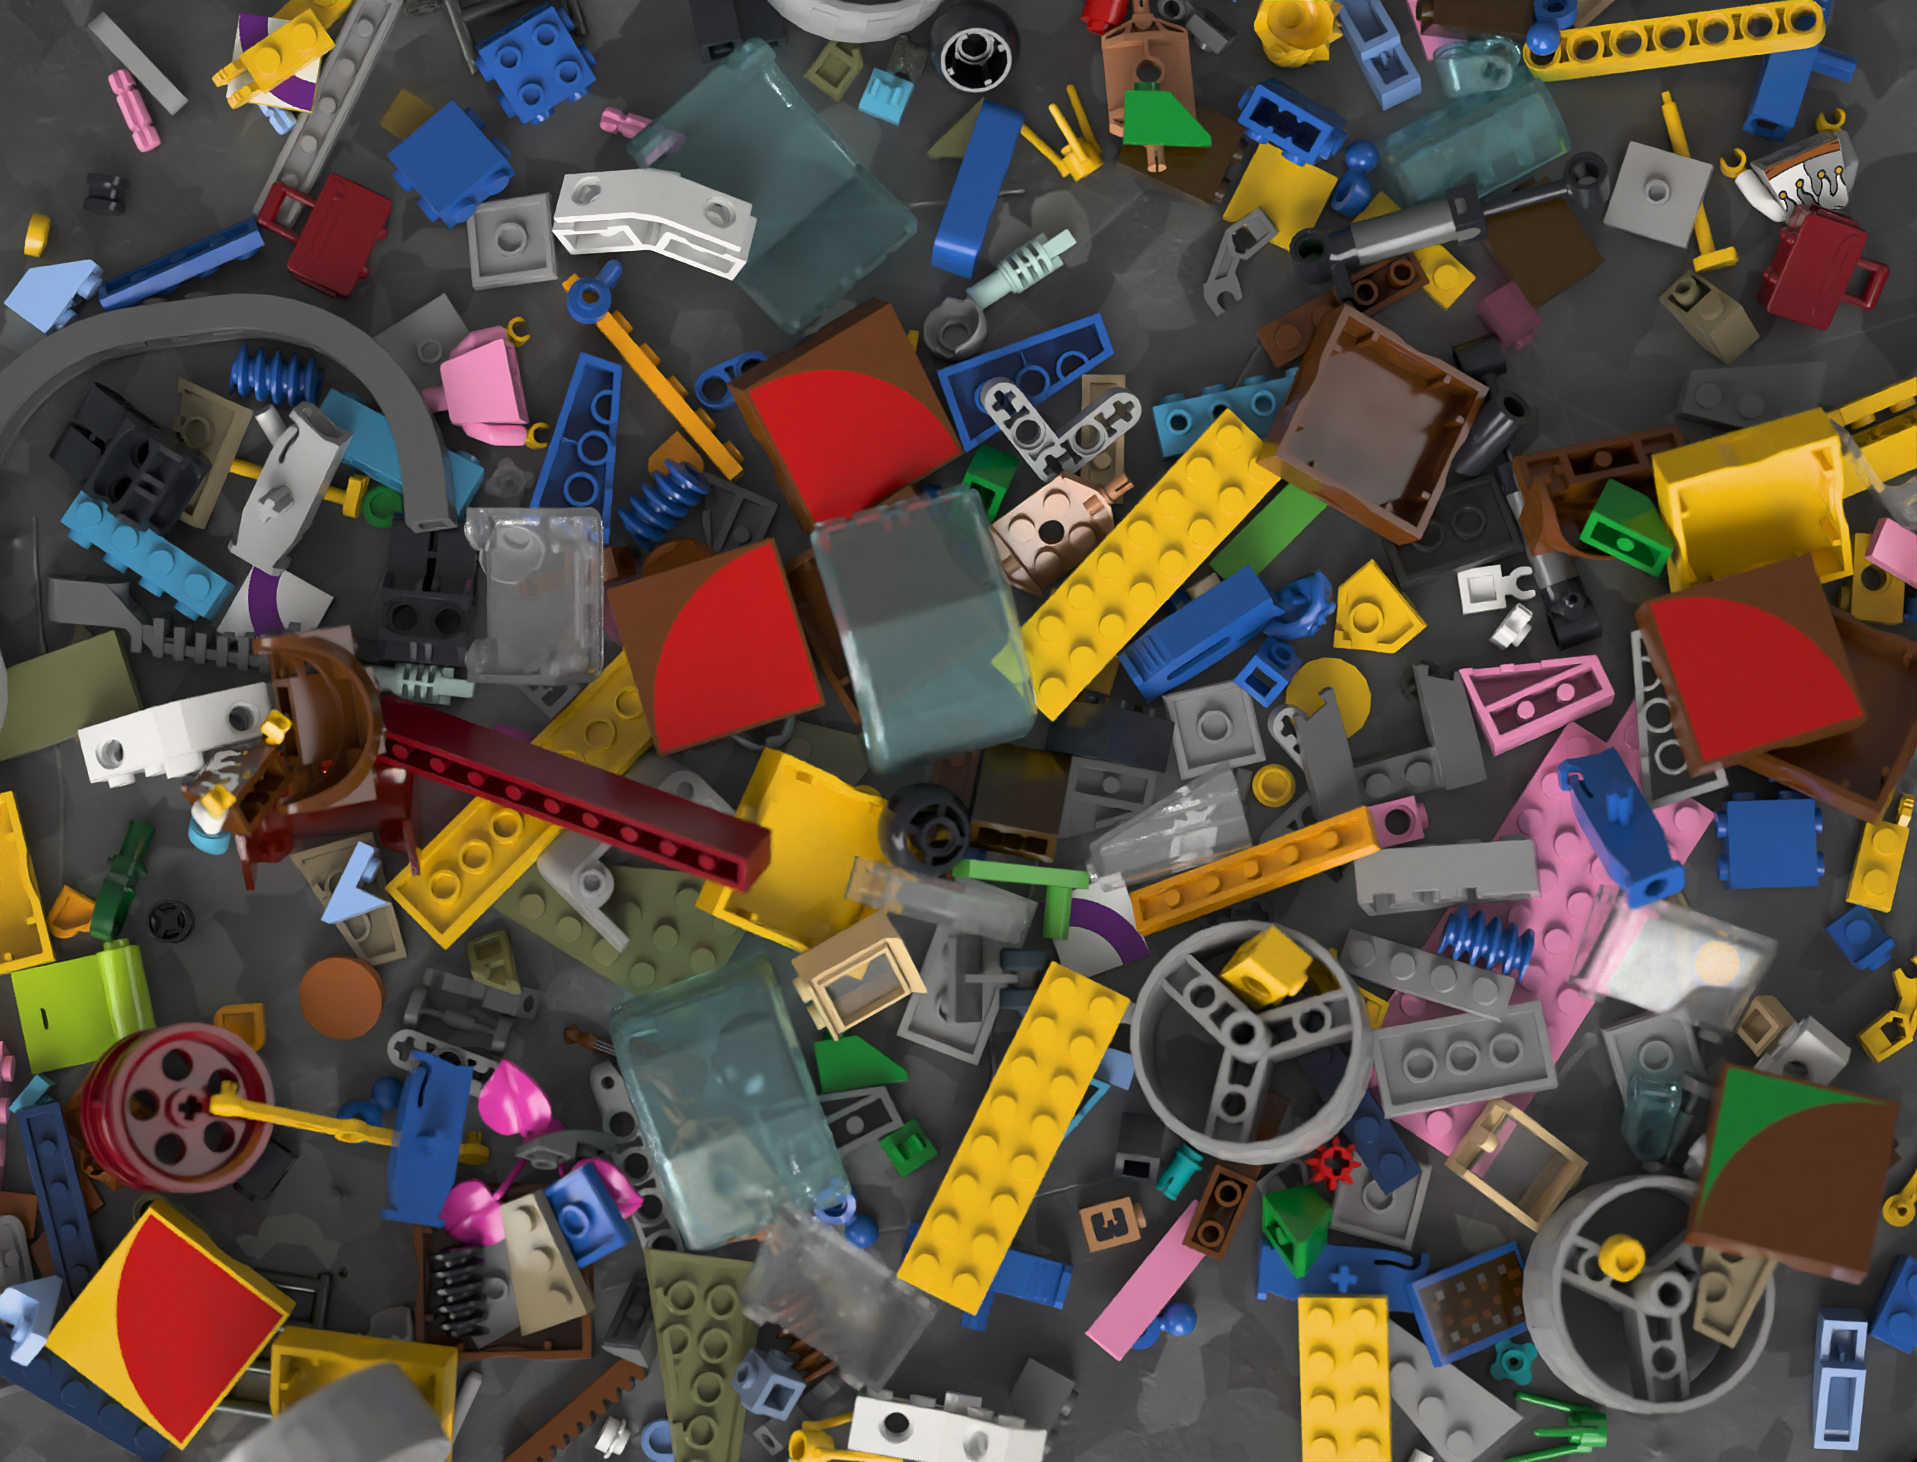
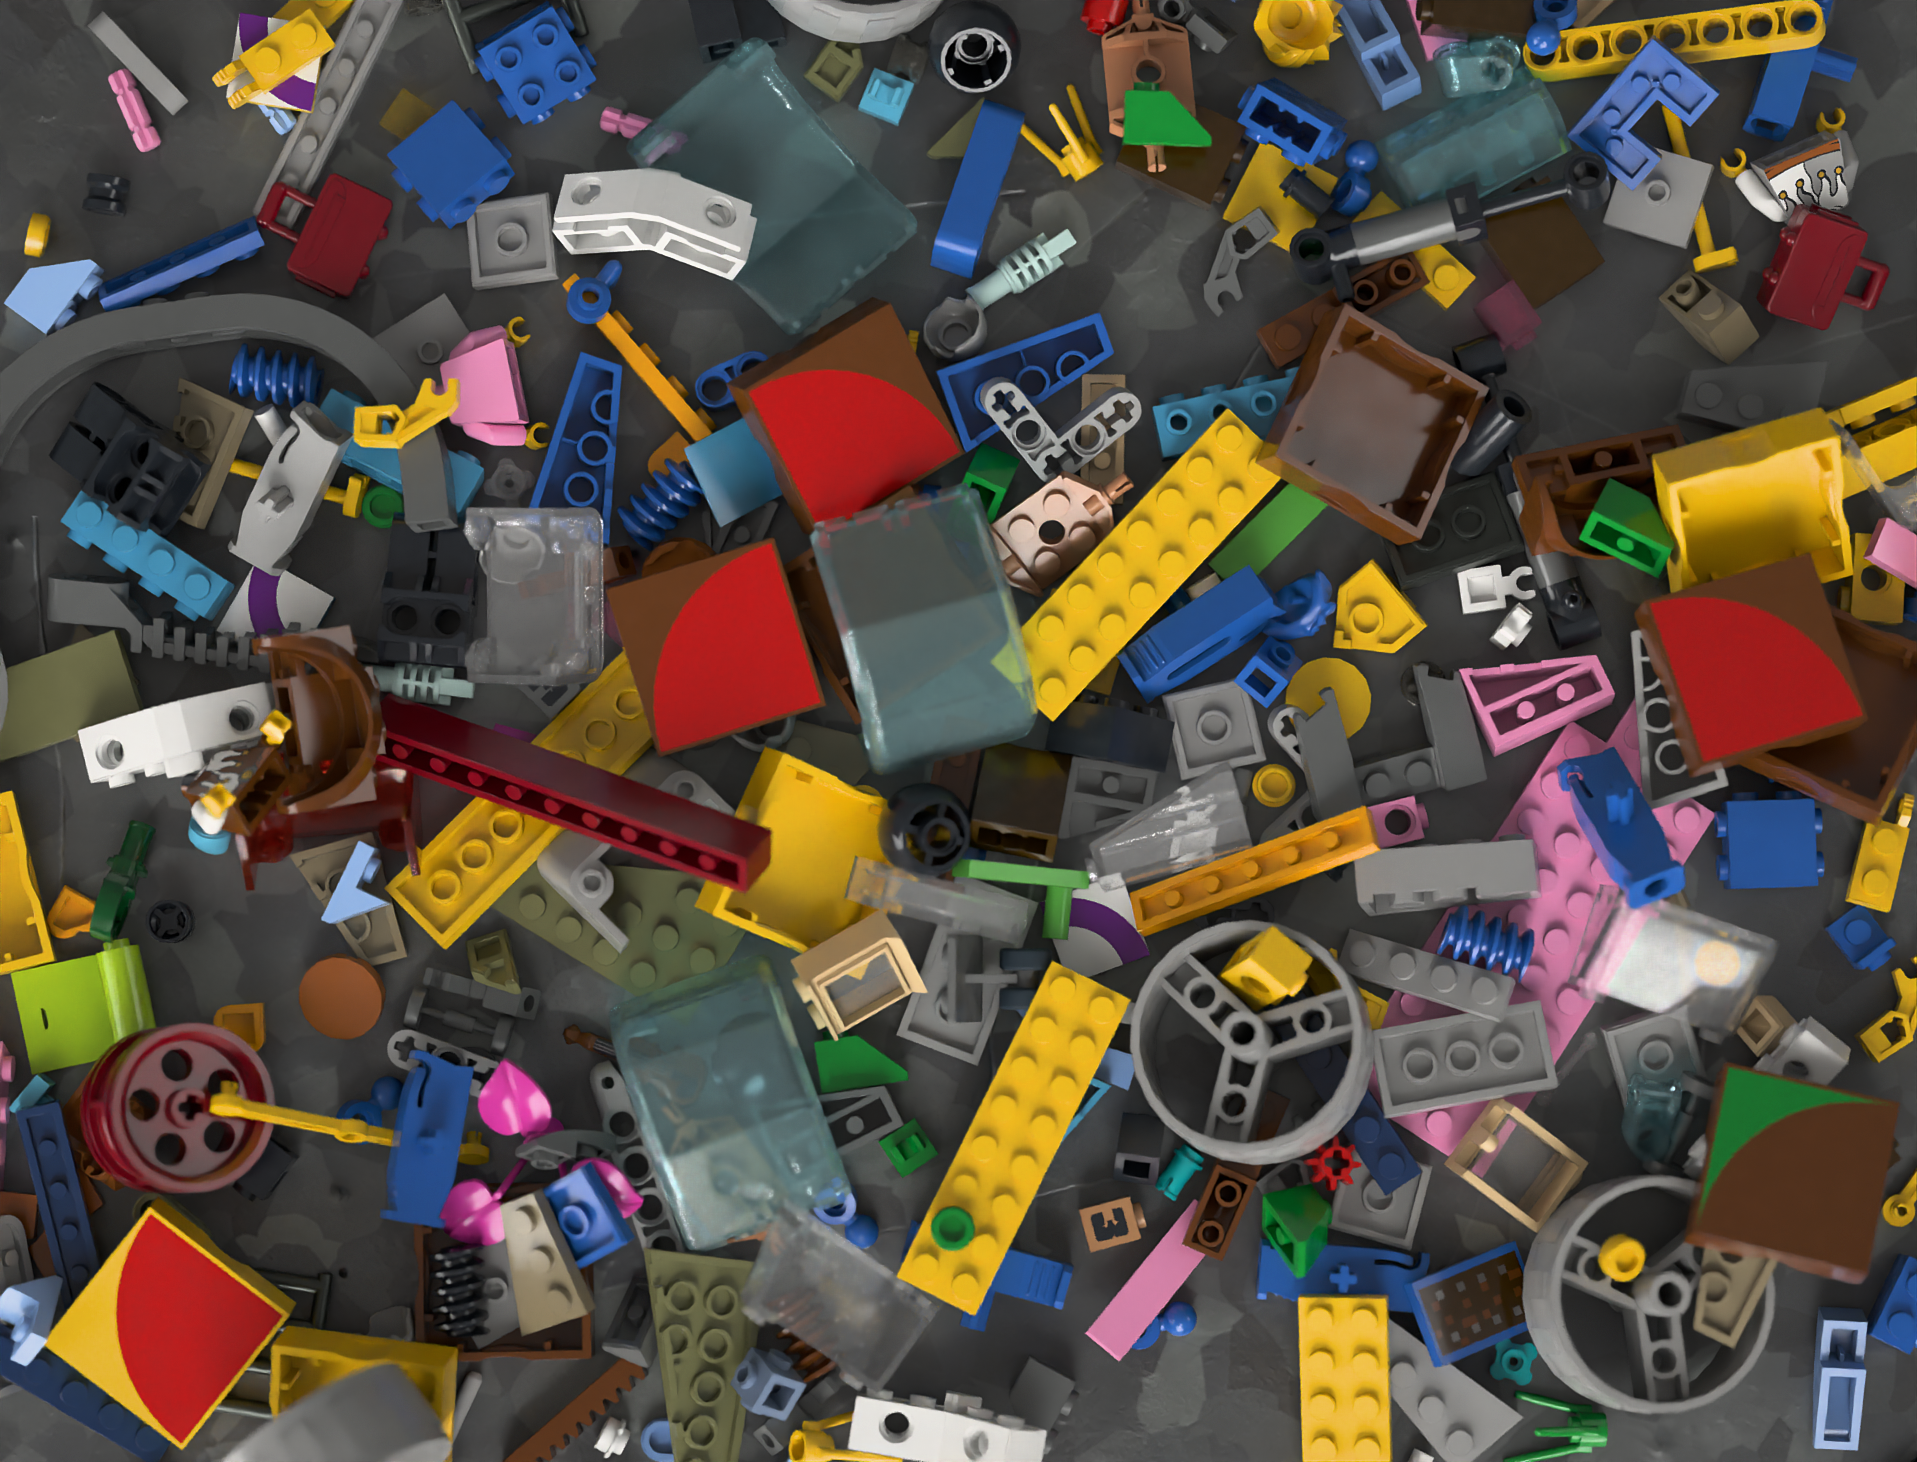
(412, 421): none -> yellow piece
(733, 472): none -> dark azure piece
(952, 1228): none -> green tile
(1306, 193): none -> black pin
(1649, 76): none -> plate

